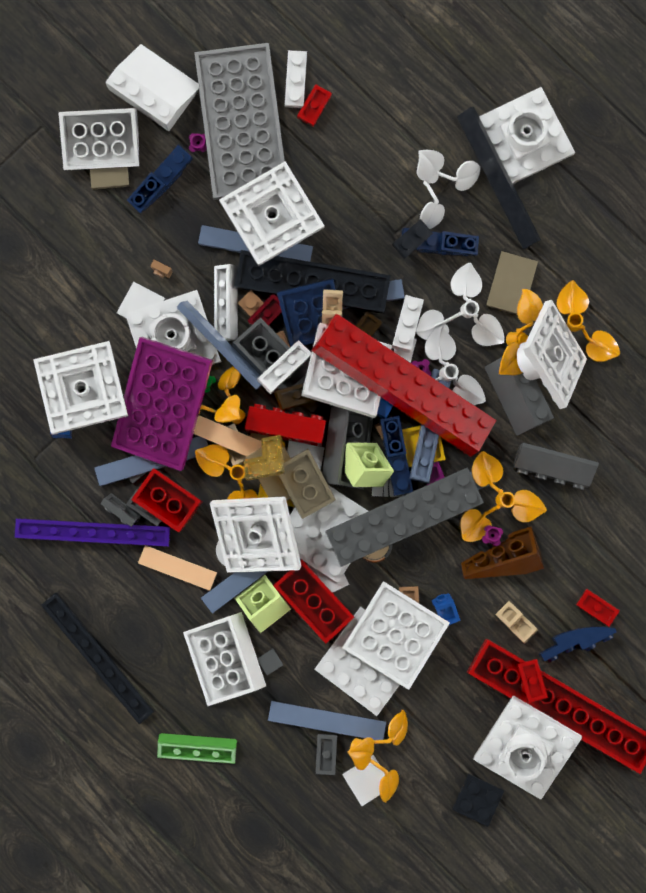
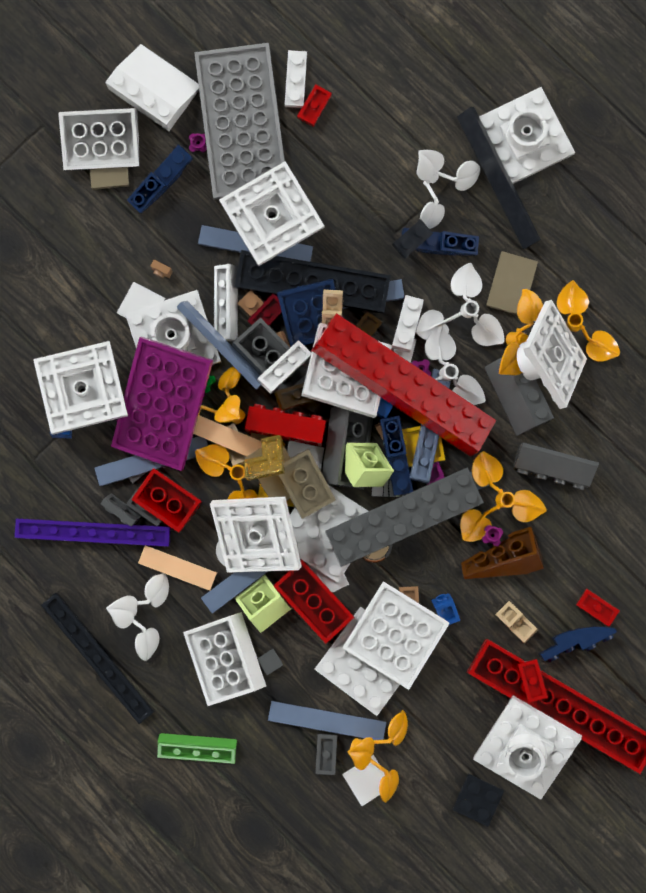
(125, 609): none -> white plant

